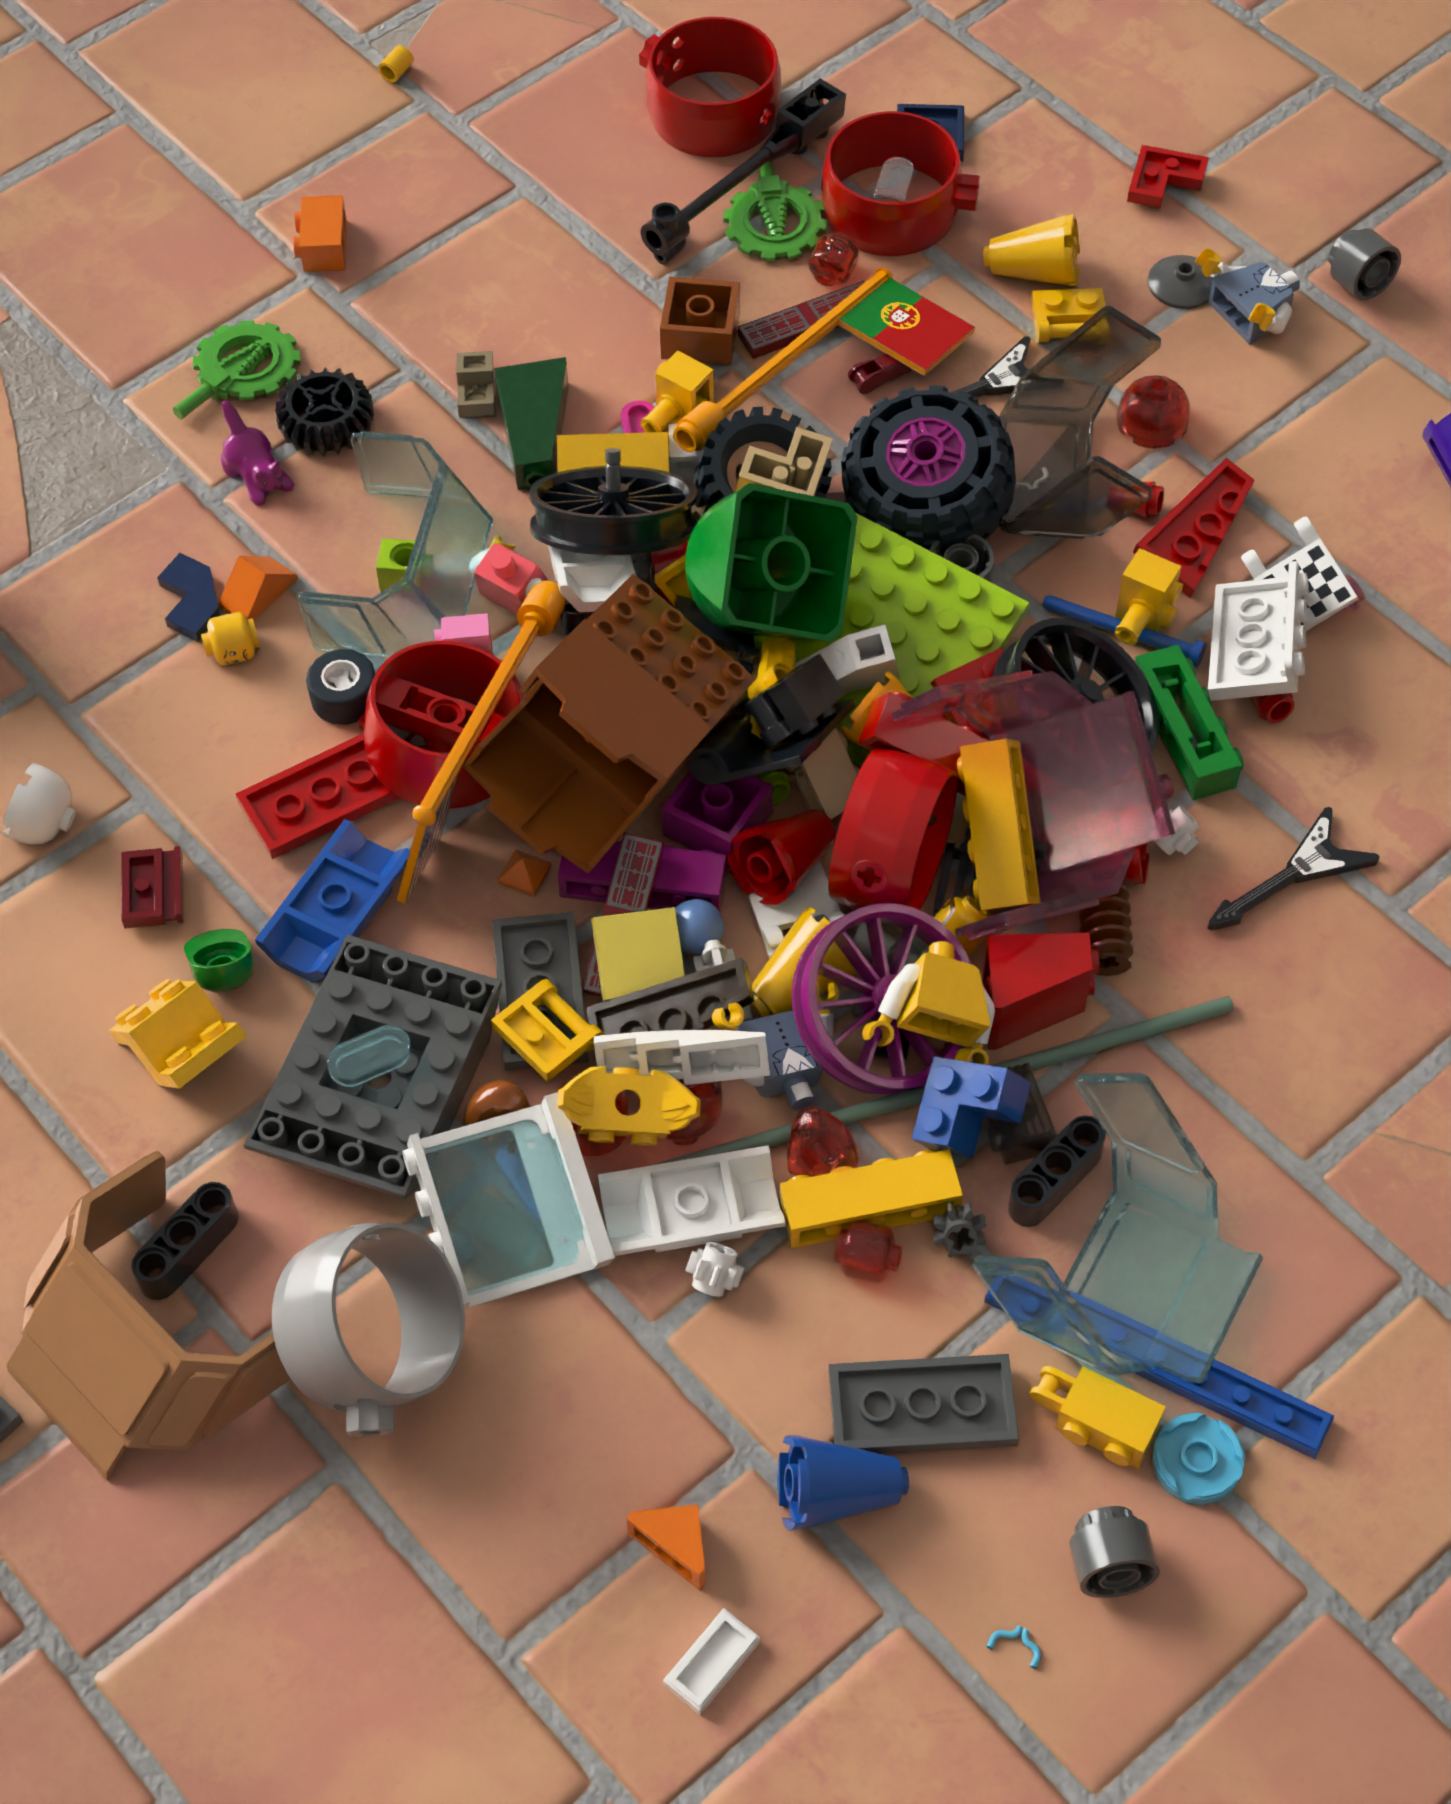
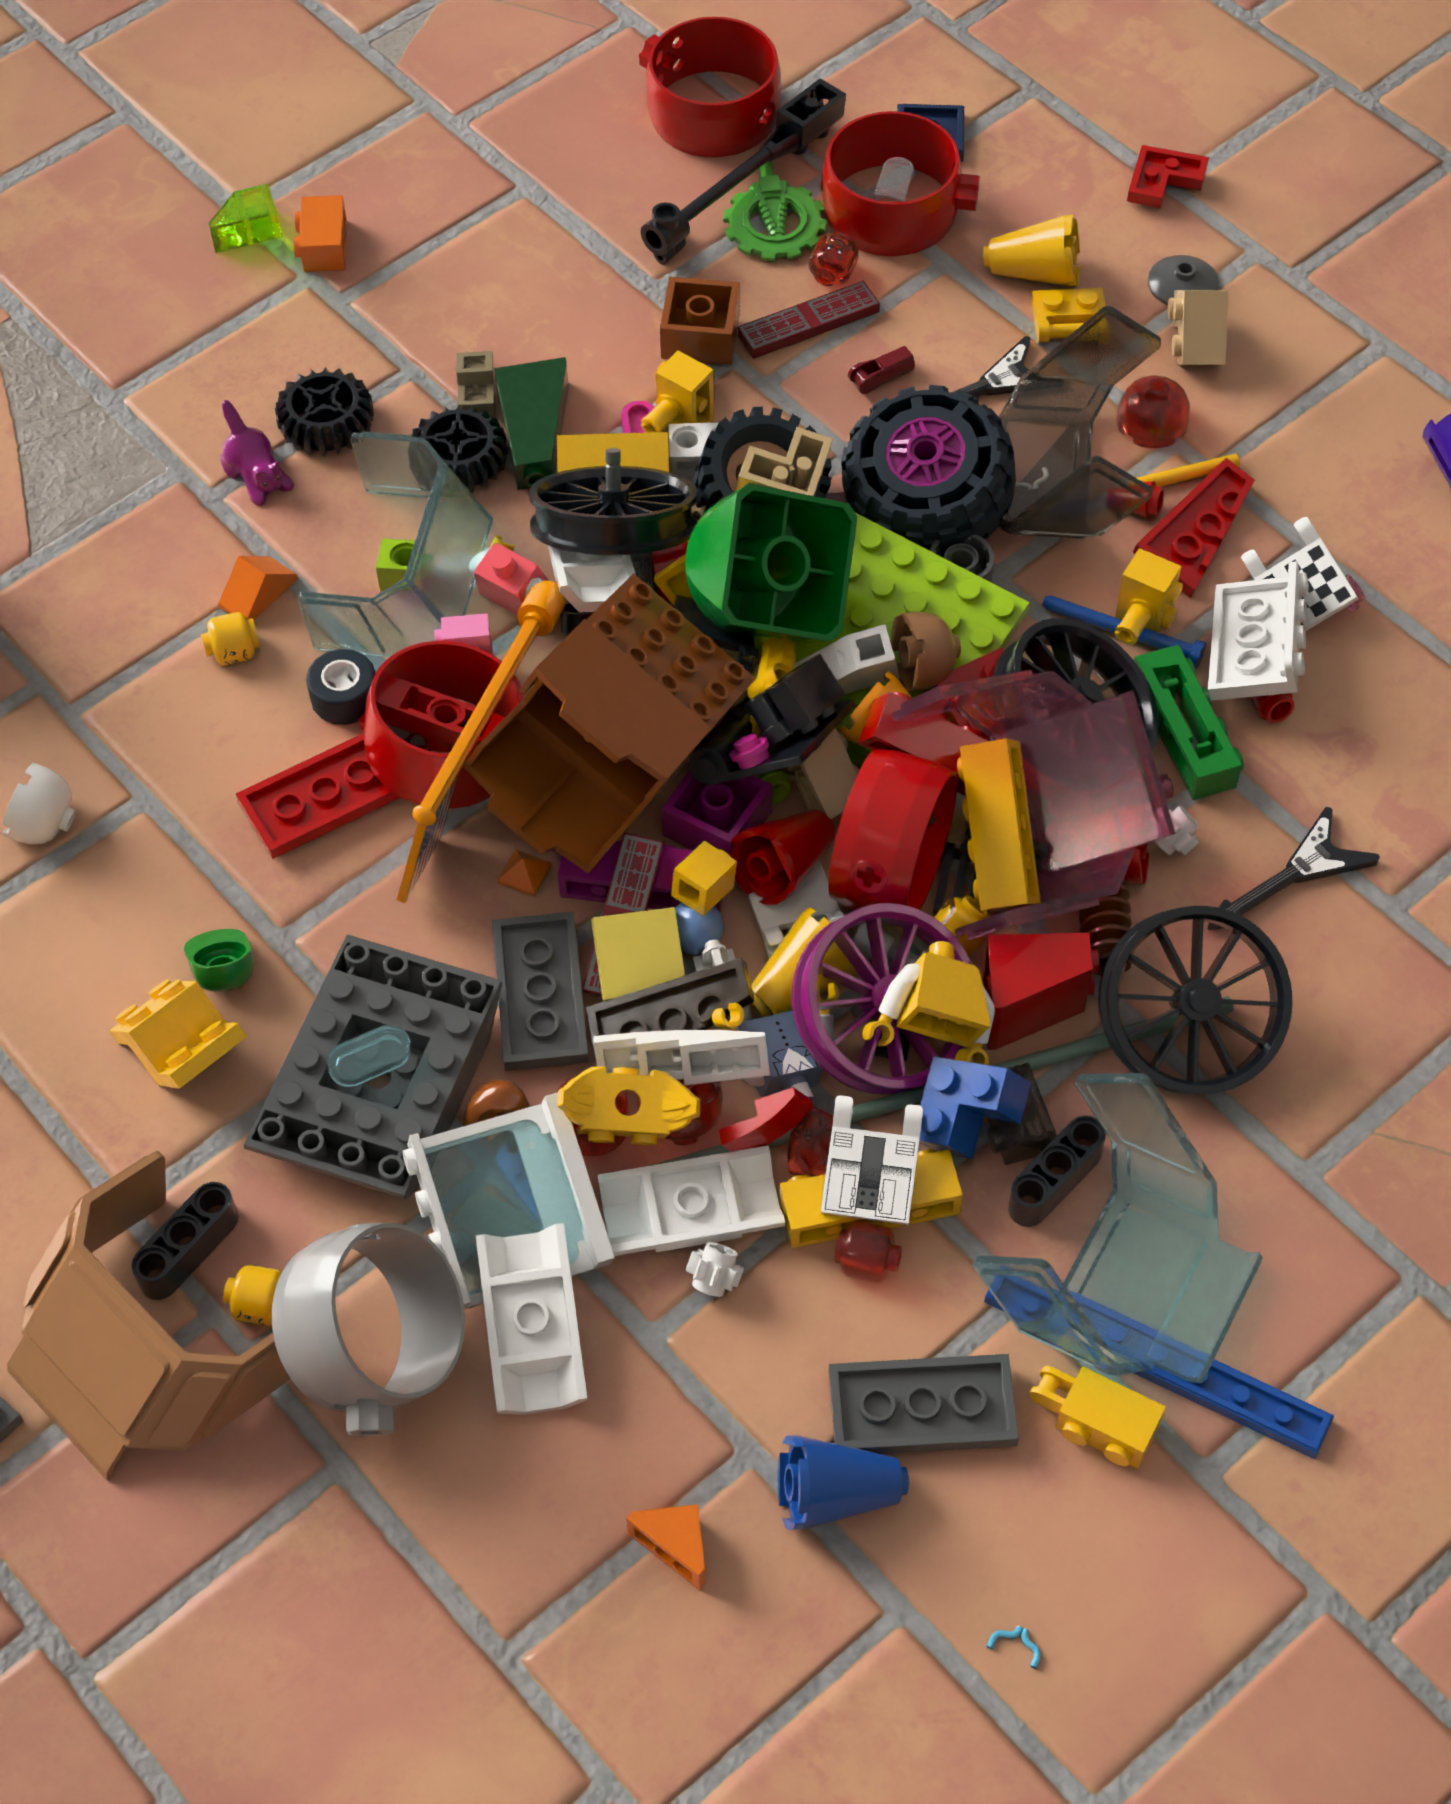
(151, 887): dark red plate -> none
(199, 601): dark blue tile -> none
(234, 375): bright green bar -> none
(245, 219): none -> clear neon green slope
(252, 1294): none -> yellow head
(329, 901): blue piece -> none
(395, 63): yellow hinge -> none
(467, 442): none -> black gear
(531, 1321): none -> white piece
(537, 1037): yellow plate -> none
(704, 878): none -> yellow brick
(711, 1661): white tile -> none
(750, 751): none -> dark pink plate
(774, 1118): none -> red slope
(871, 1171): none -> white flag
(878, 313): flag -> none
(924, 648): none -> medium nougat cylinder
(959, 1229): dark grey gear -> none
(1113, 1553): dark grey piece -> none
(1187, 472): none -> yellow bar
(1196, 999): none -> black wheel
(1198, 1459): medium azure tile -> none
(1201, 326): none -> tan brick
(1249, 296): sand blue torso -> none
(1364, 262): dark grey piece -> none

